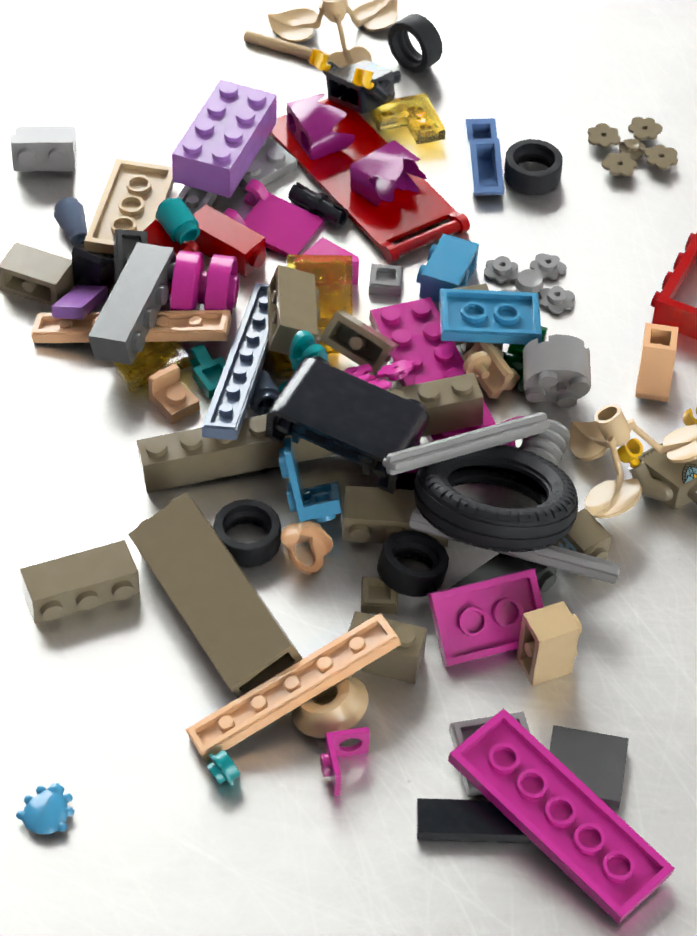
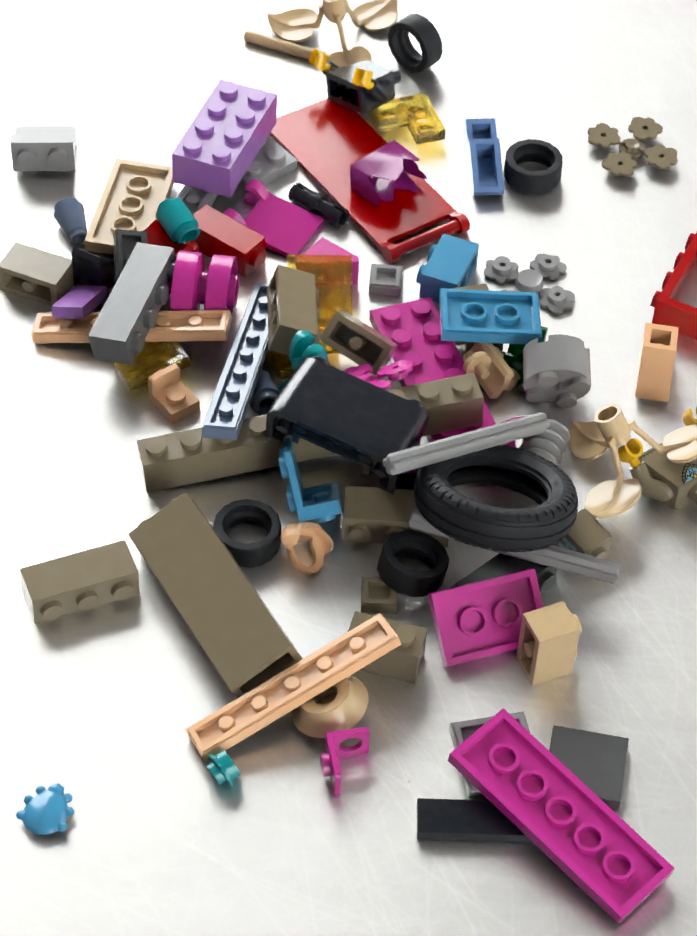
(206, 370): teal plate -> none
(313, 126): magenta piece -> none

